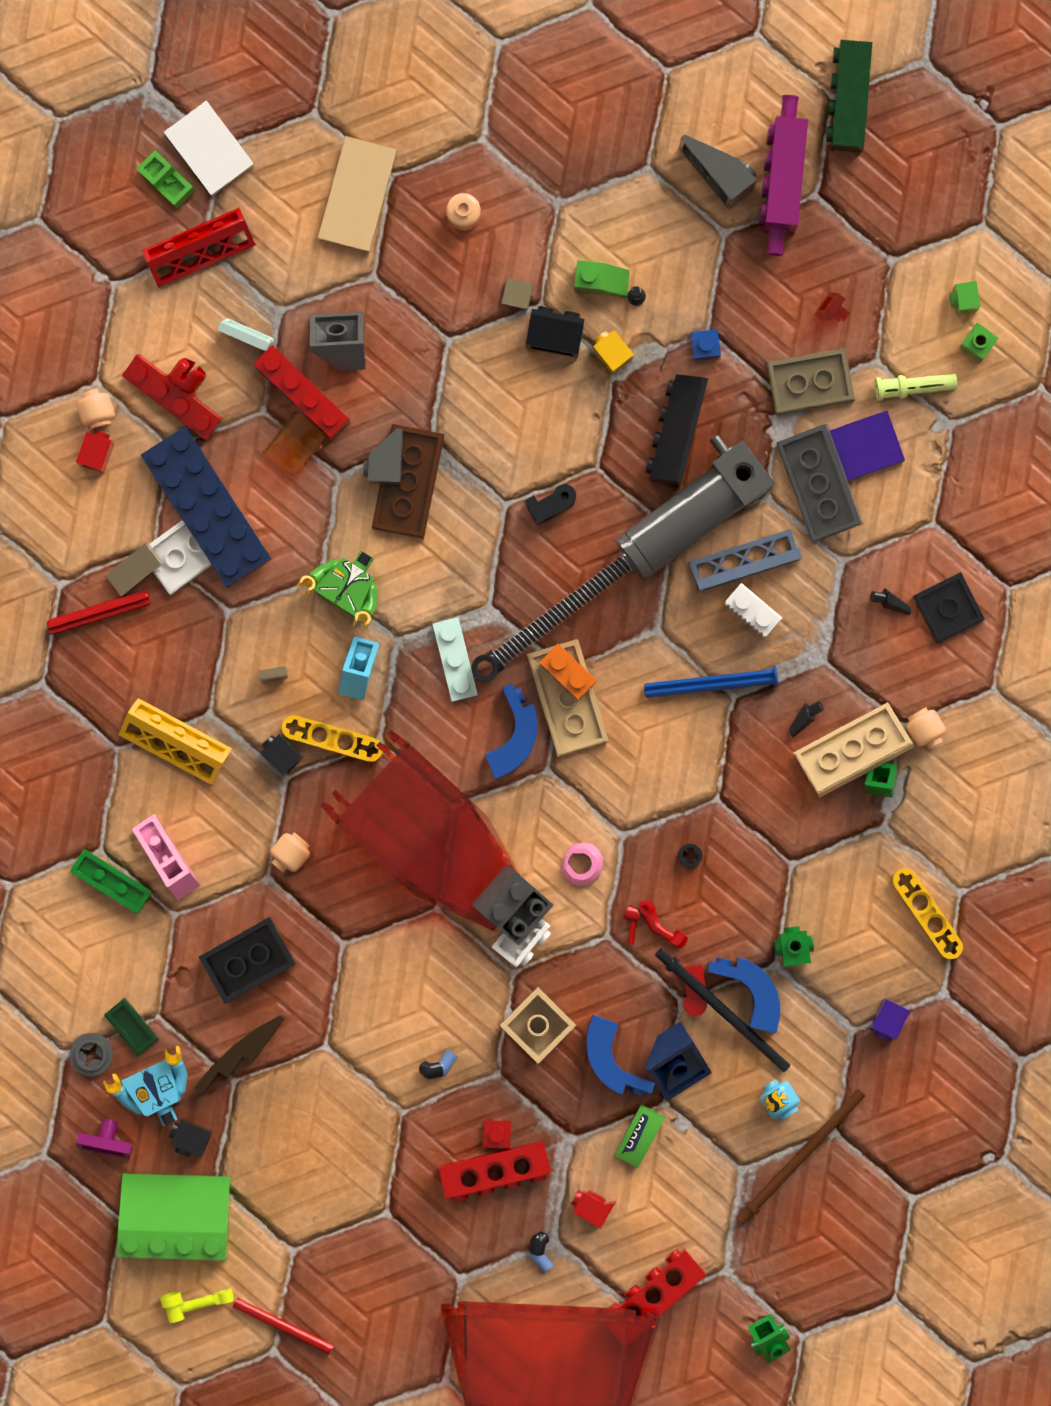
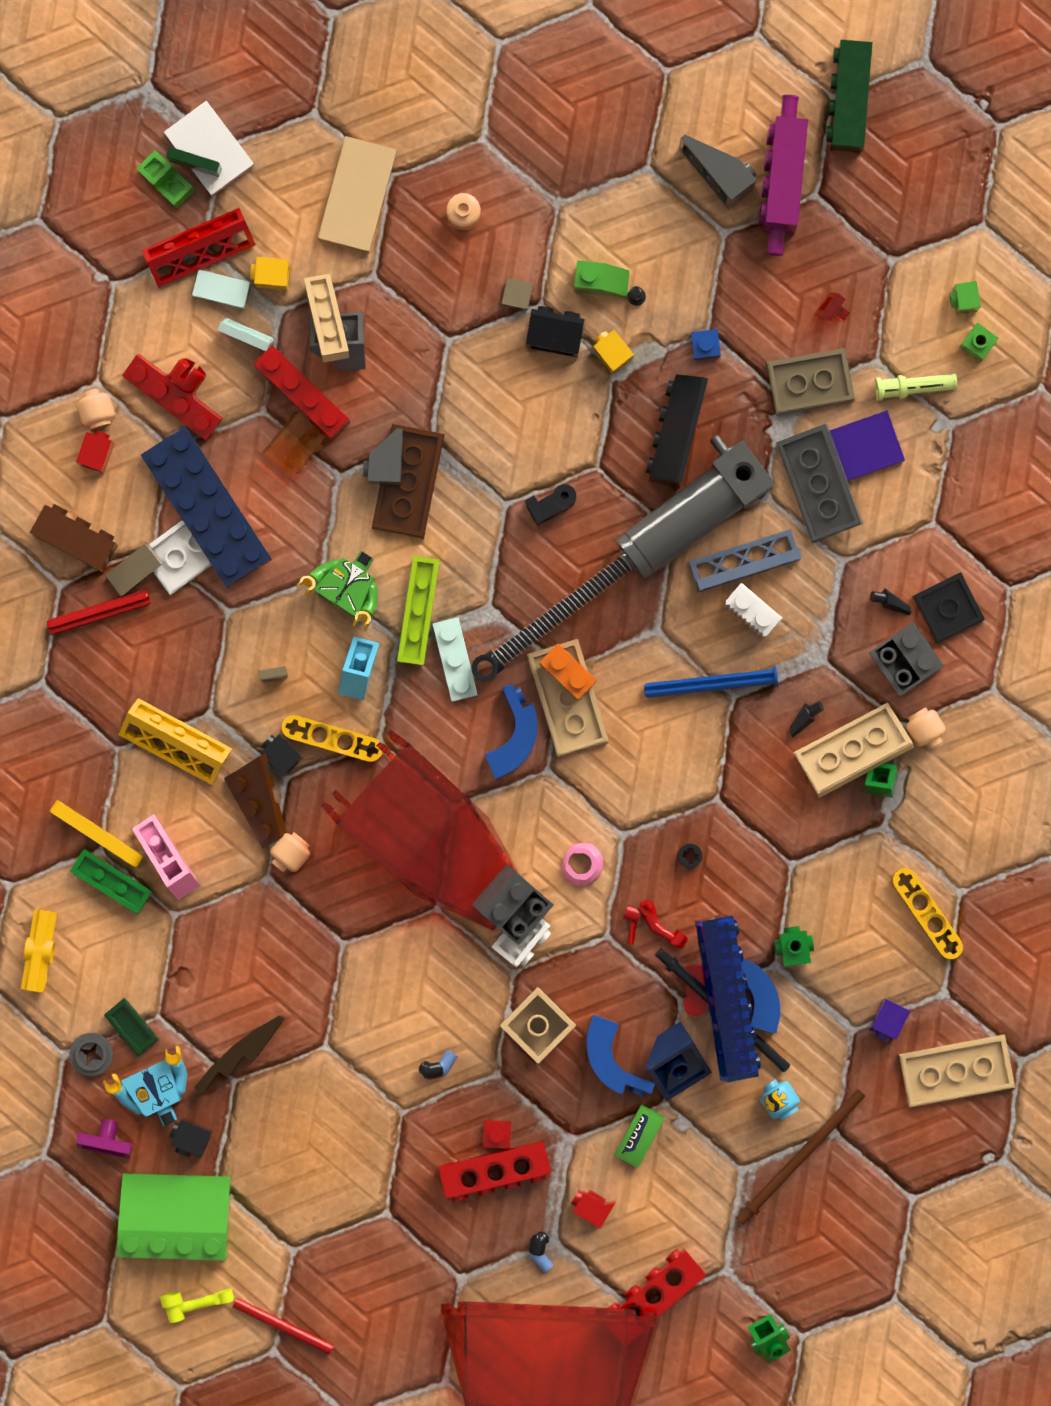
(39, 950): none -> yellow piece
(74, 537): none -> reddish brown brick
(96, 833): none -> yellow beam
(193, 161): none -> dark green tile
(221, 289): none -> light aqua tile
(247, 960): black brick -> none
(255, 797): none -> reddish brown wing
(270, 273): none -> yellow brick
(326, 318): none -> tan plate
(418, 610): none -> lime plate
(727, 998): none -> clear blue brick
(906, 659): none -> dark grey slope
(956, 1070): none -> tan tile

